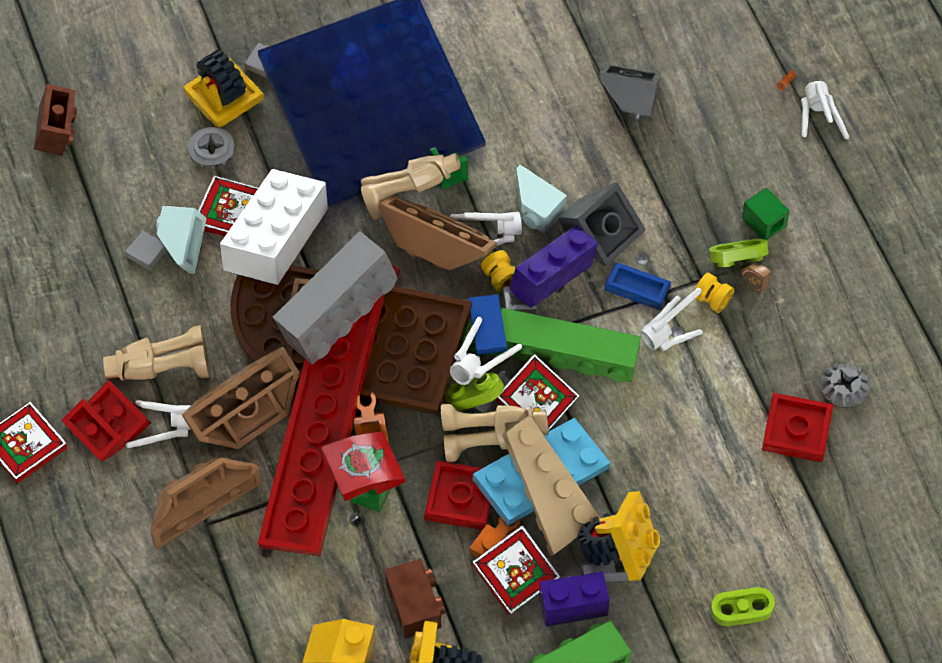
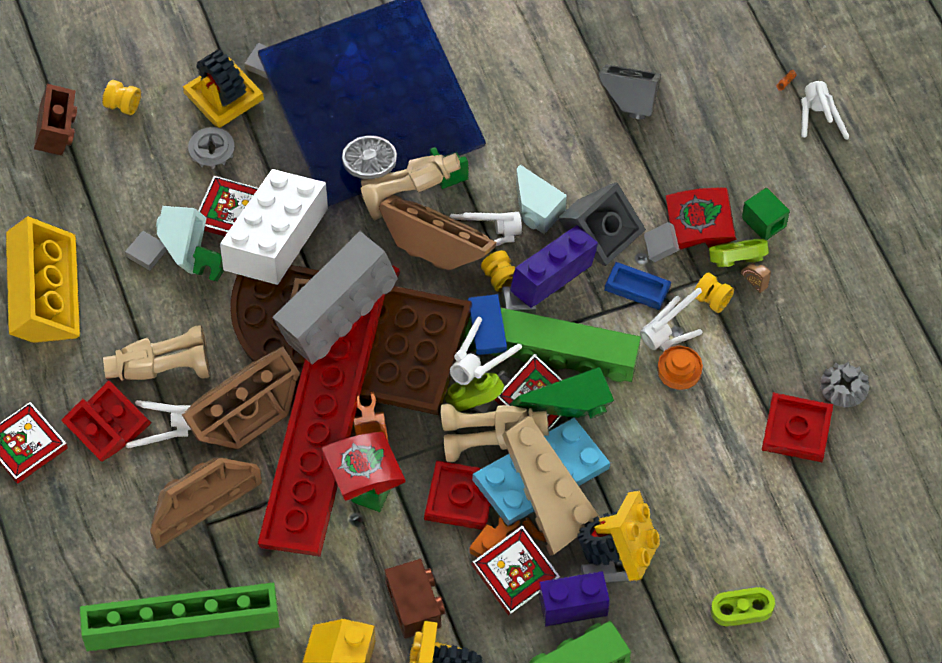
(42, 282): none -> yellow slope
(121, 97): none -> yellow wheel
(179, 617): none -> bright green brick
(207, 257): none -> green tile
(369, 157): none -> light grey wheel
(536, 533): none -> orange leg
(570, 397): none -> green slope
(661, 242): none -> light grey tile
(680, 367): none -> orange plate
(701, 217): none -> red slope

